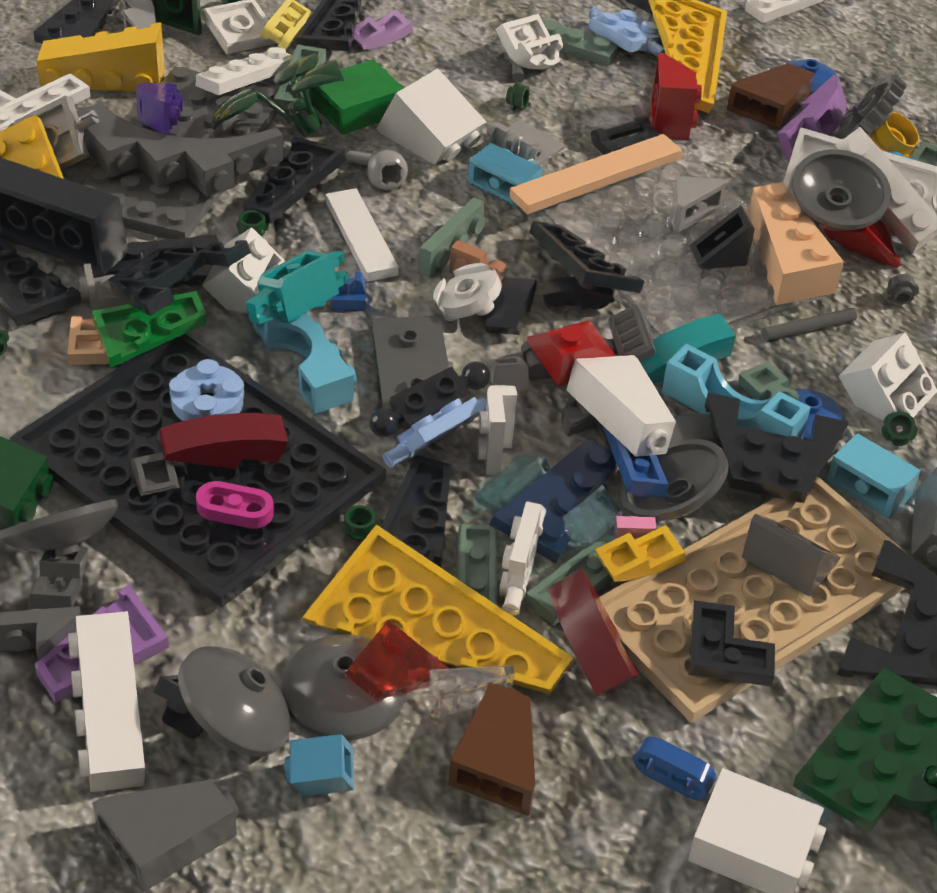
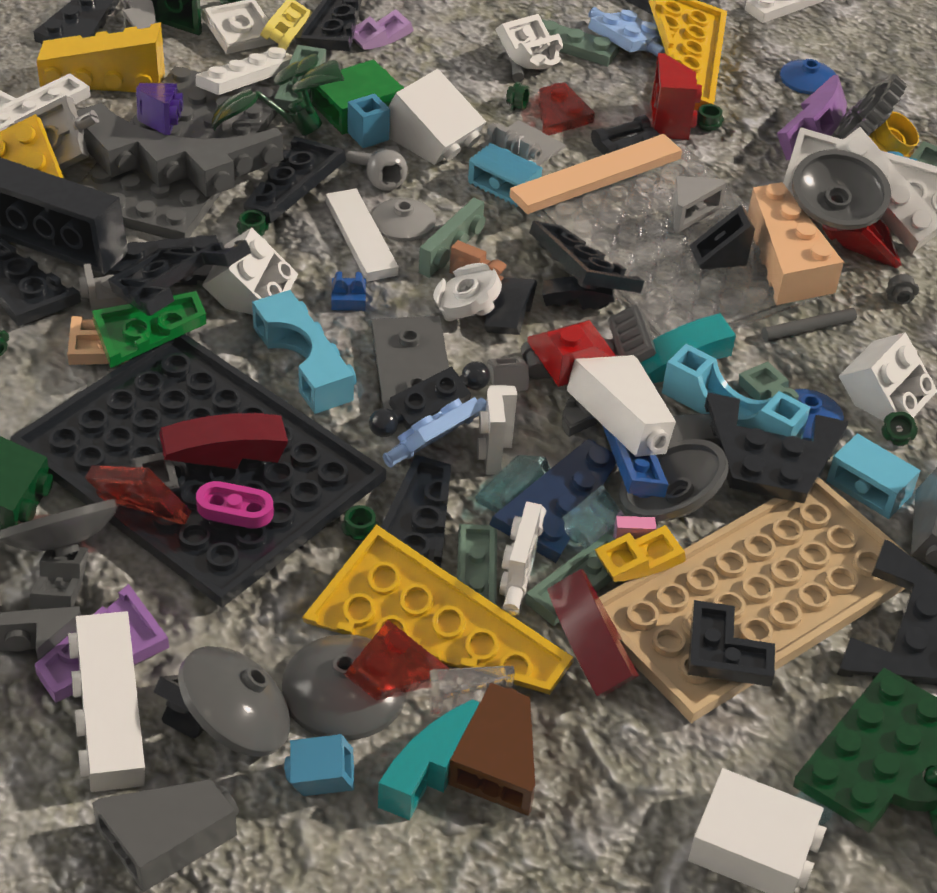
(138, 490): none -> clear red wing
(206, 378): light blue plate -> none
(297, 287): teal hinge -> none
(368, 120): none -> dark azure brick
(404, 219): none -> light grey dish
(424, 762): none -> teal slope
(562, 109): none -> clear red wing
(674, 768): blue beam -> none
(709, 117): none -> dark green plate
(771, 95): reddish brown slope -> none
(787, 554): dark grey slope -> none

